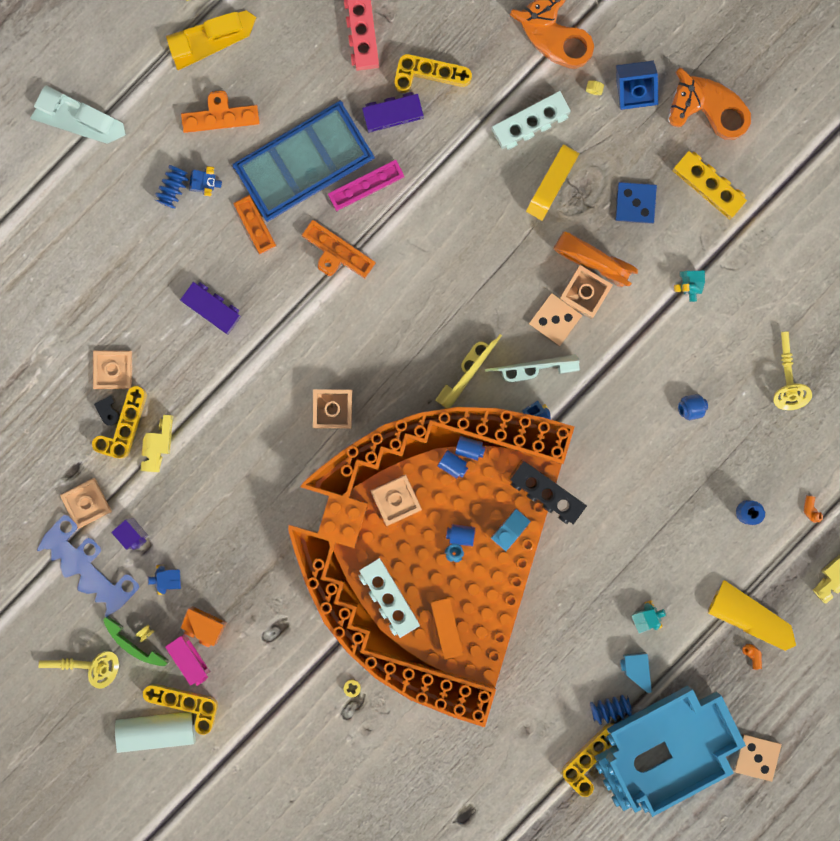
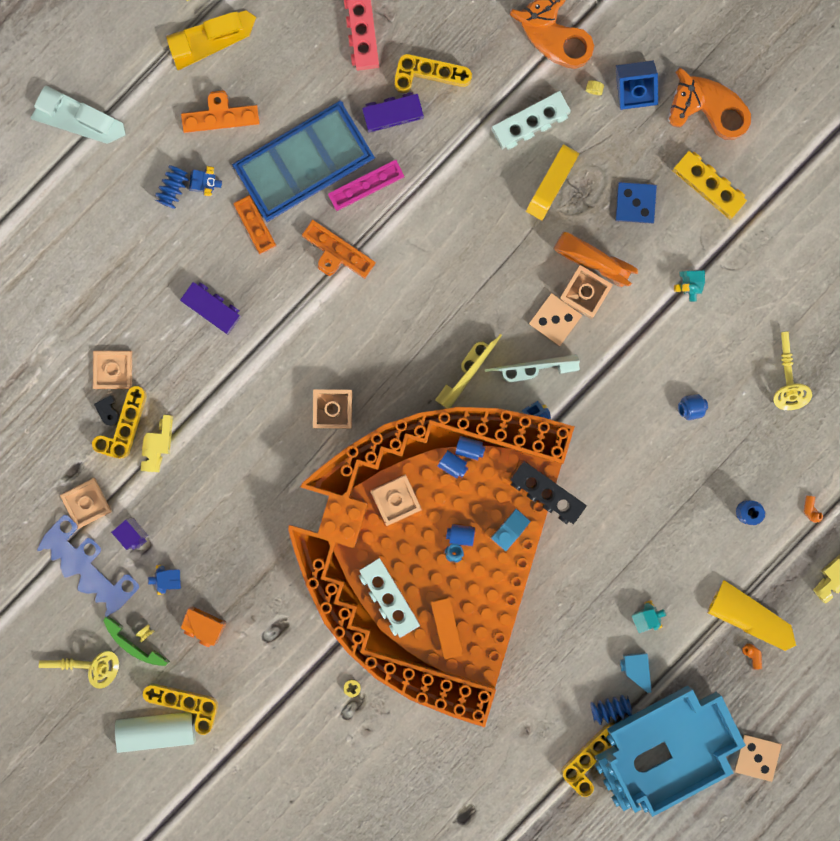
(188, 660): dark pink window -> none

